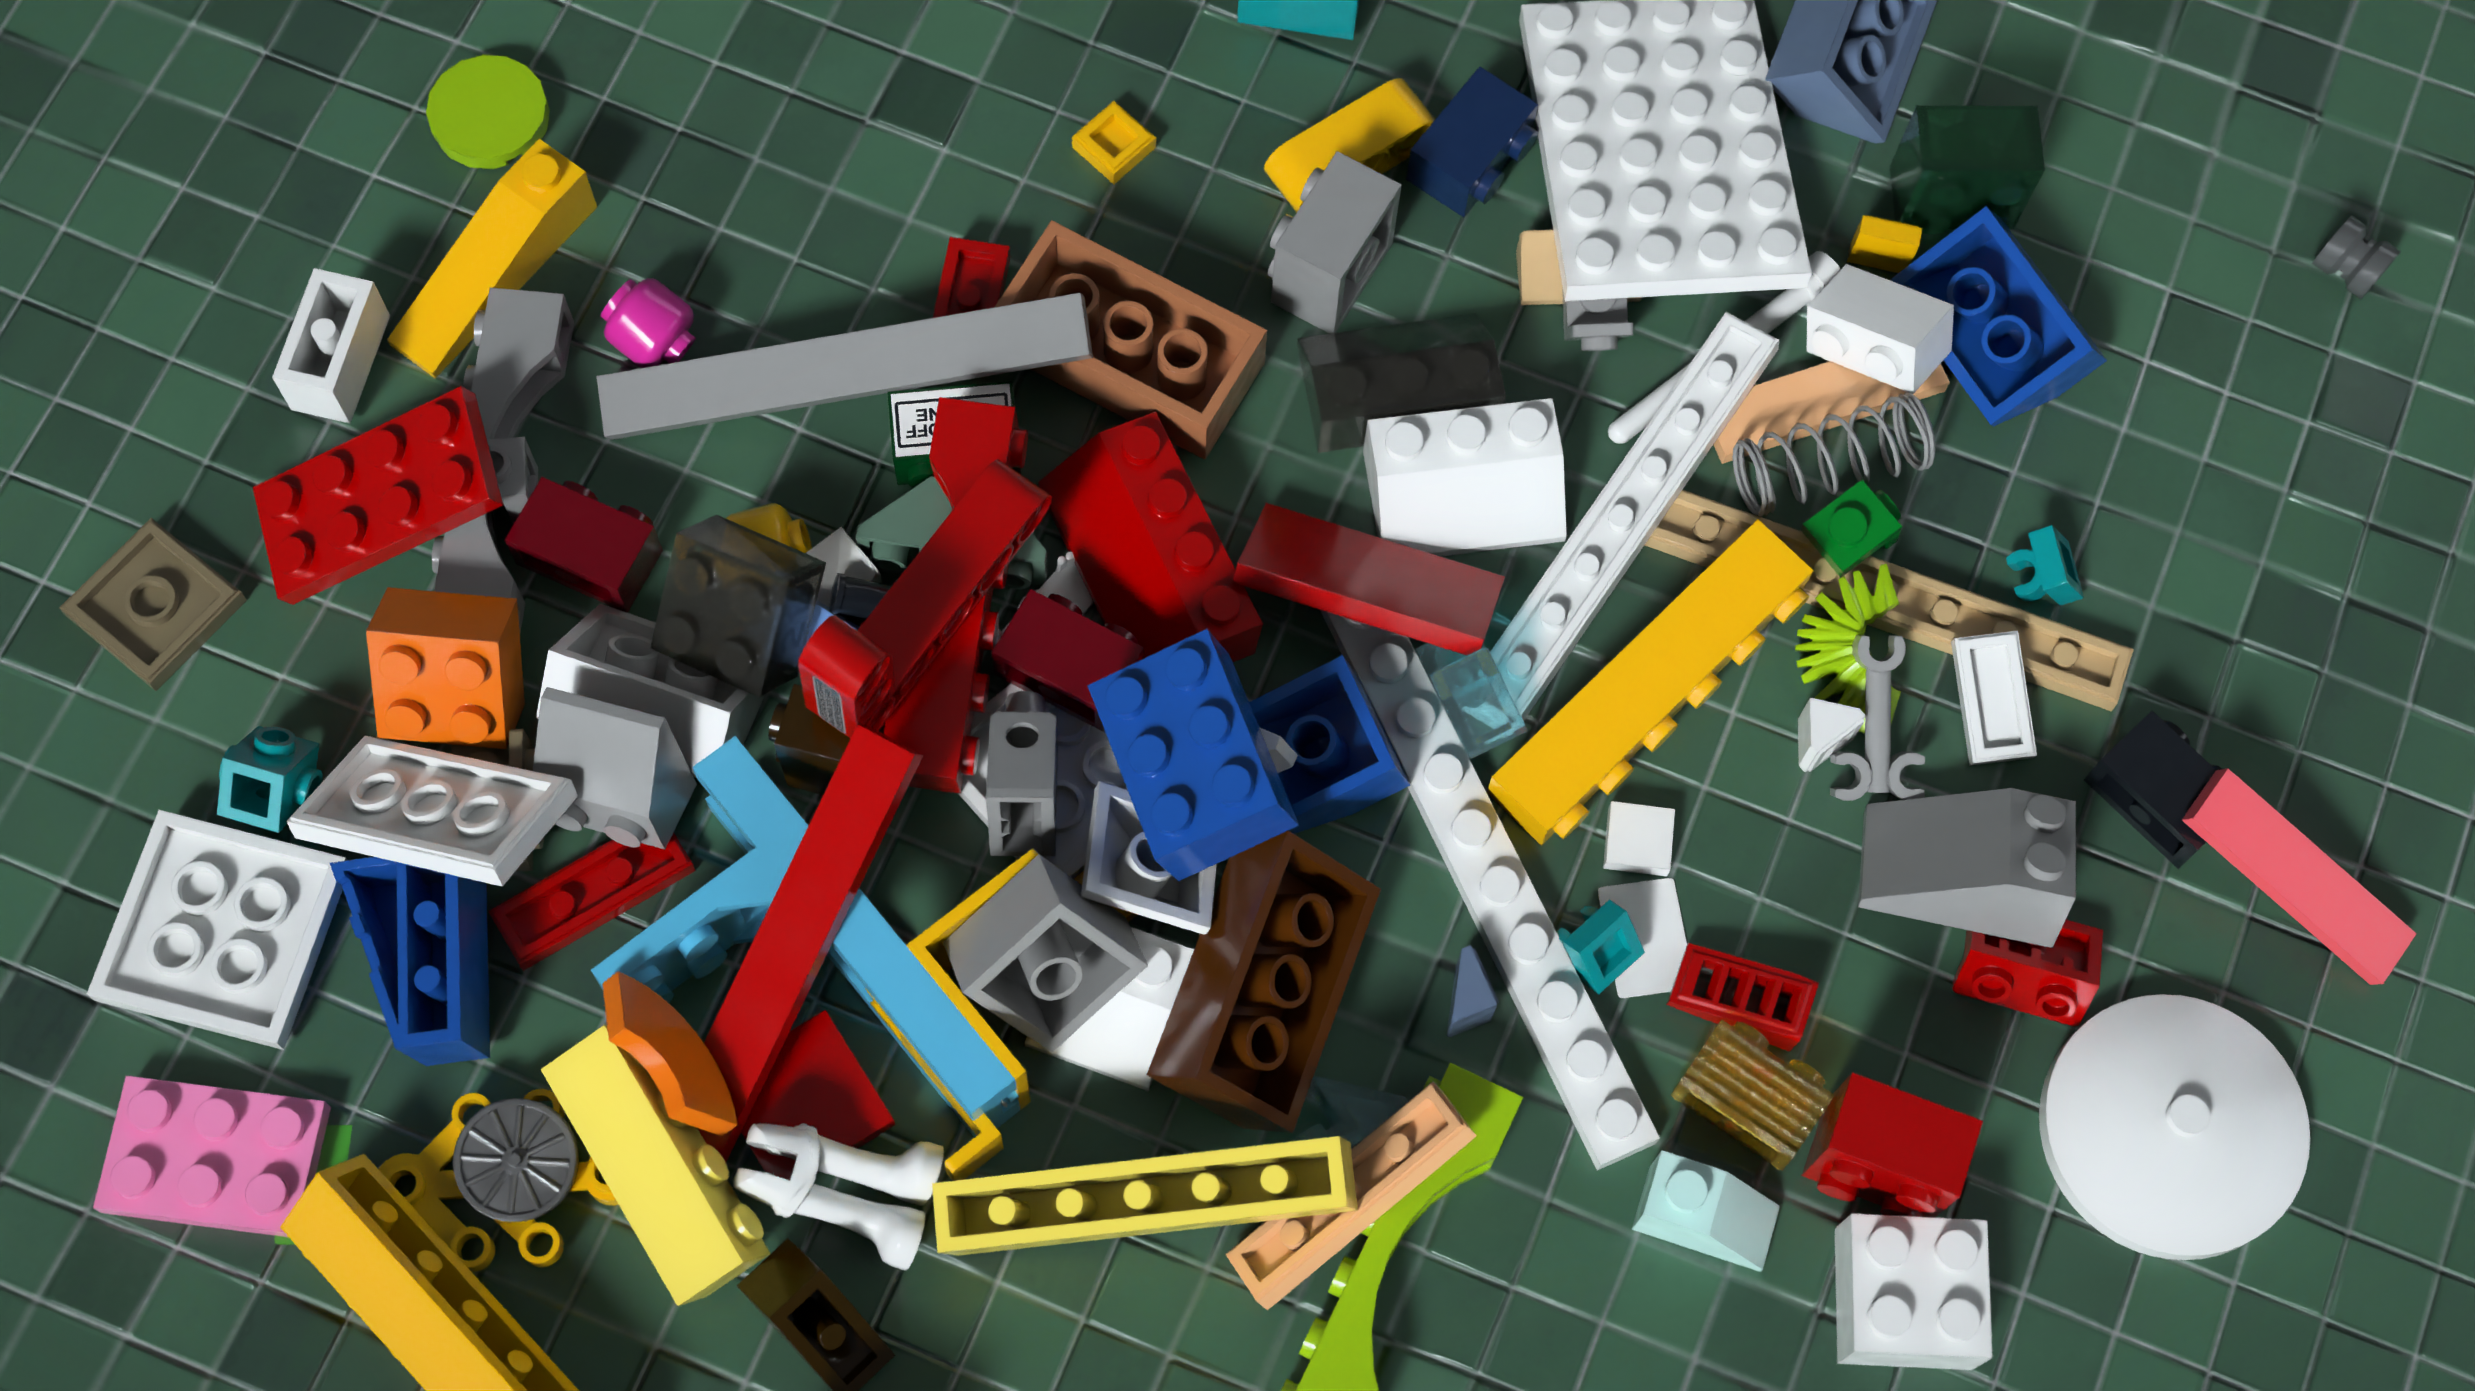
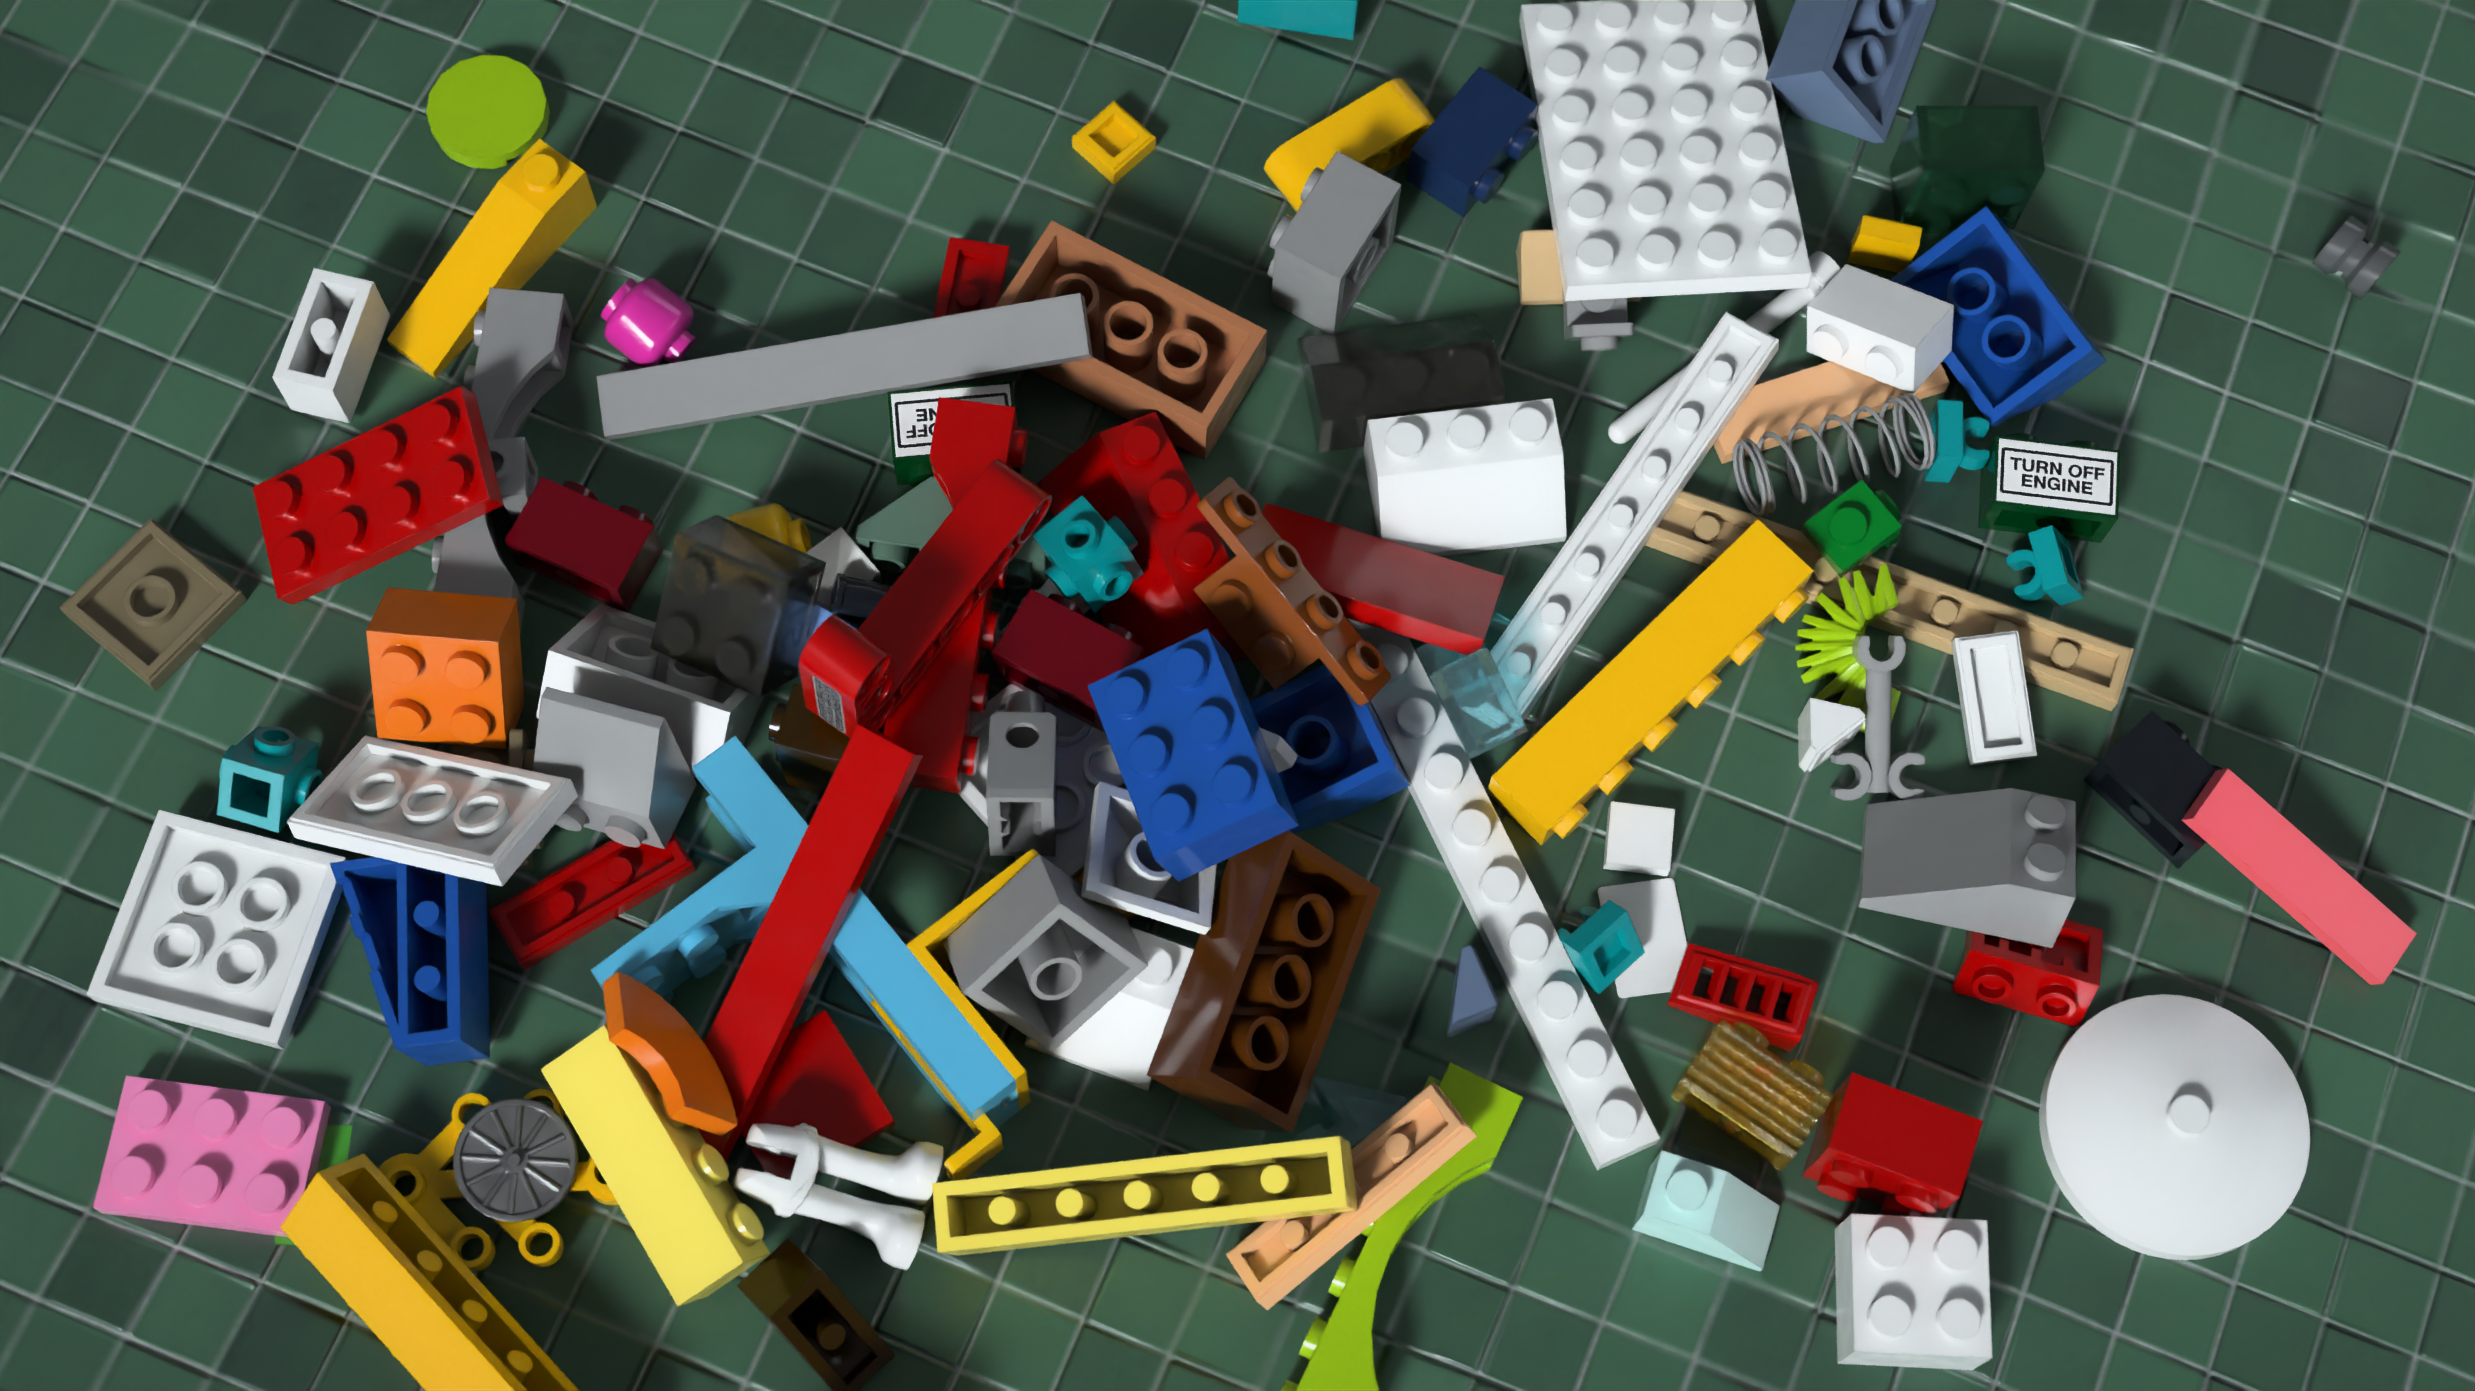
(1089, 554): none -> teal brick
(1277, 605): none -> dark orange bracket
(1950, 442): none -> teal tile
(2048, 484): none -> brick

